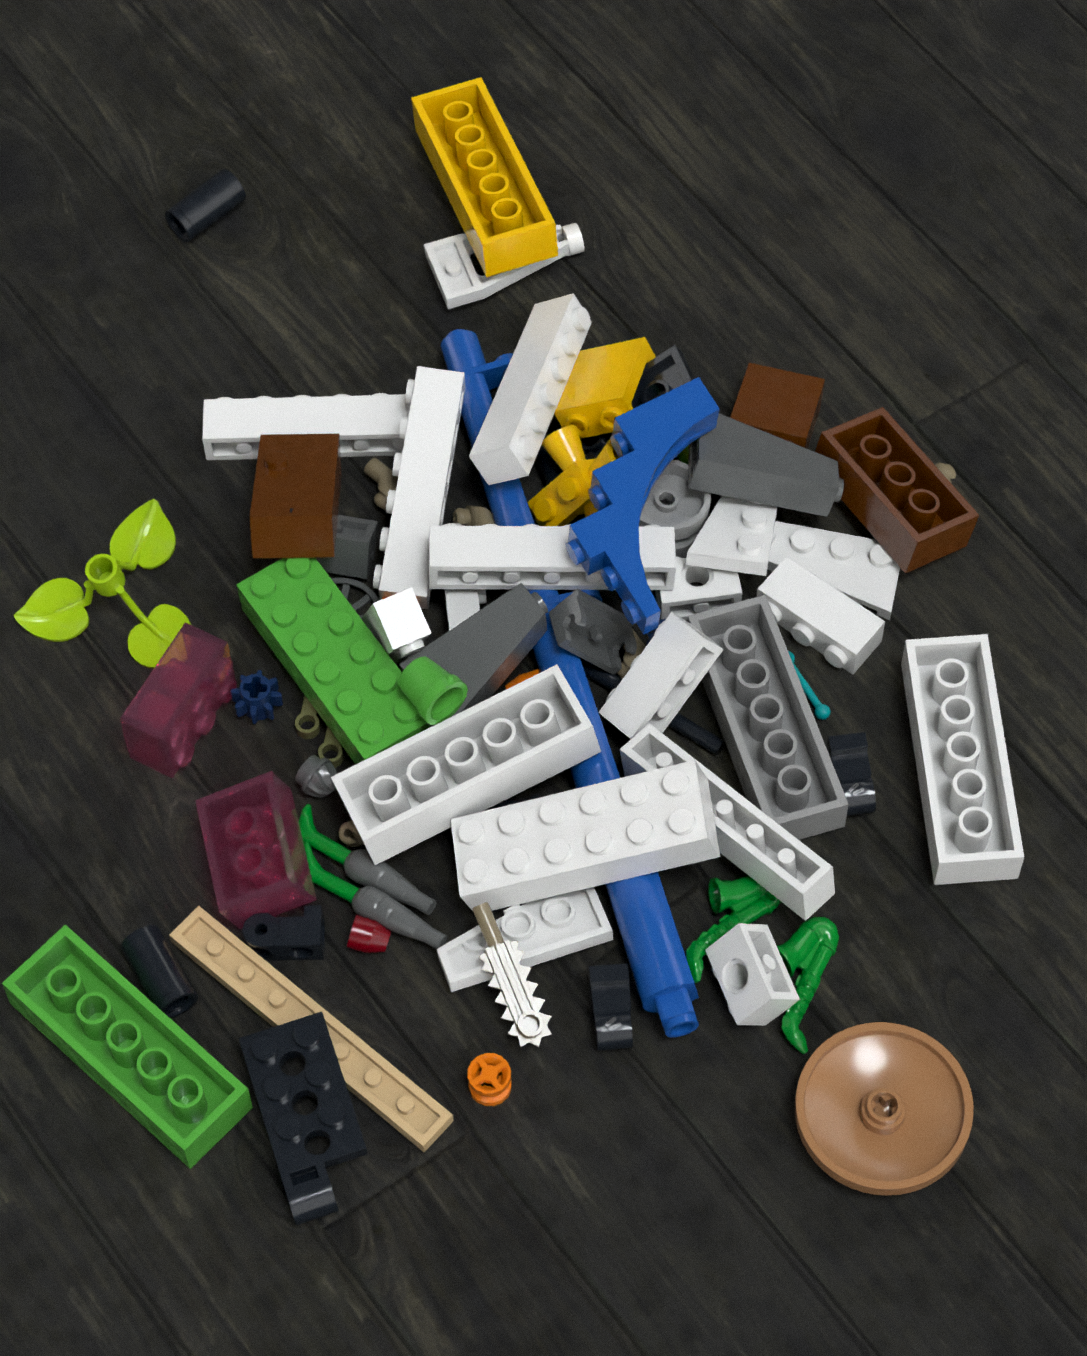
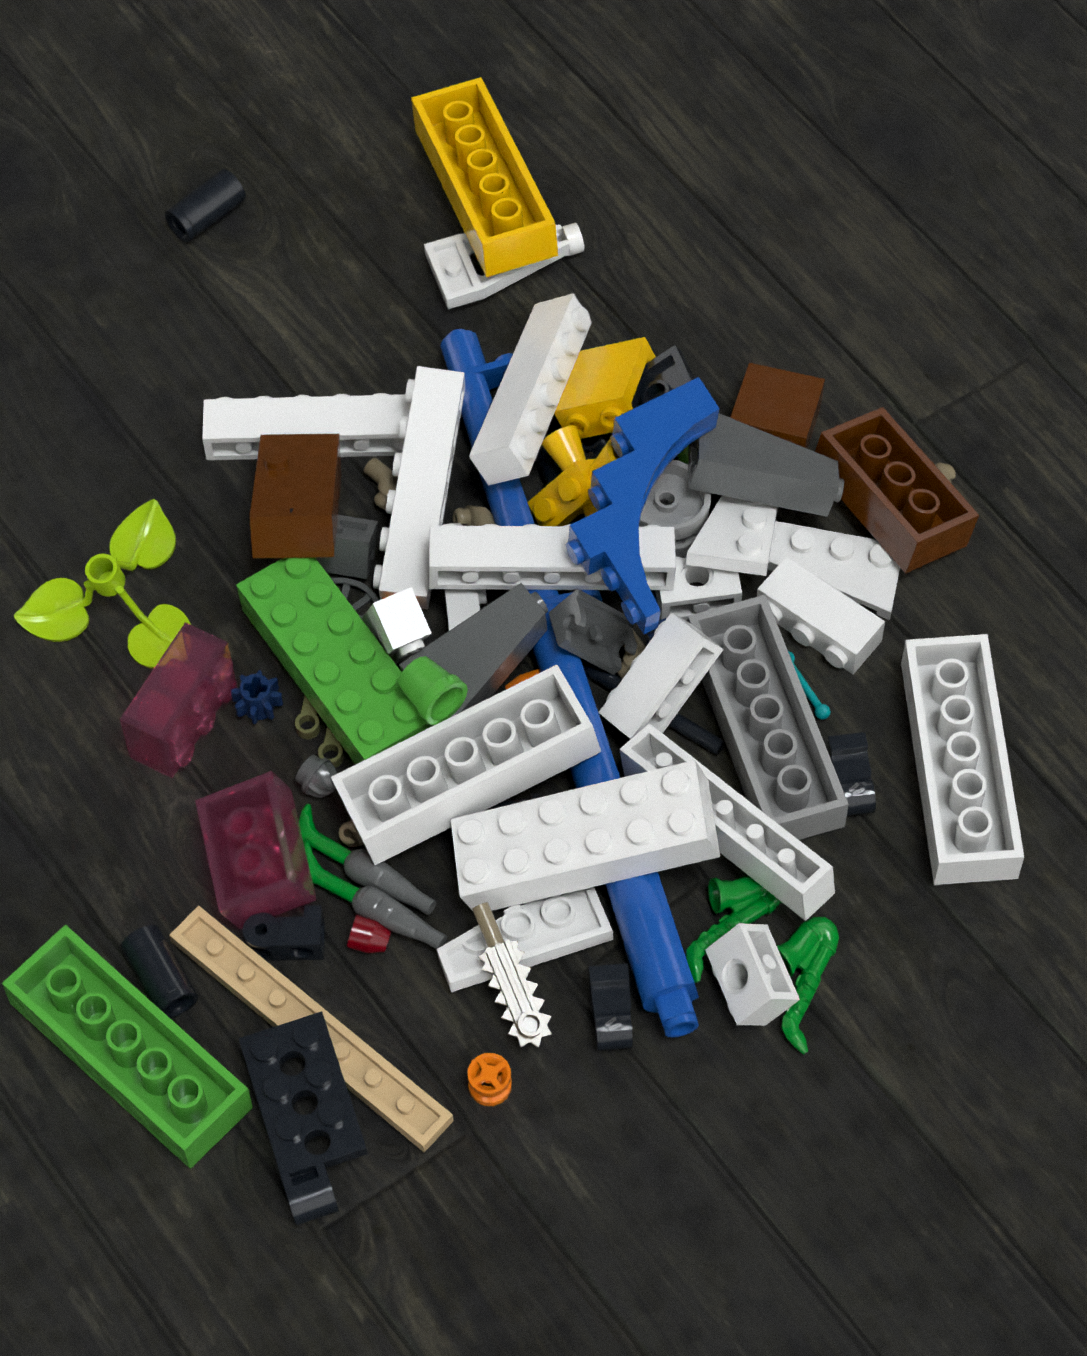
(883, 1108): medium nougat dish -> none

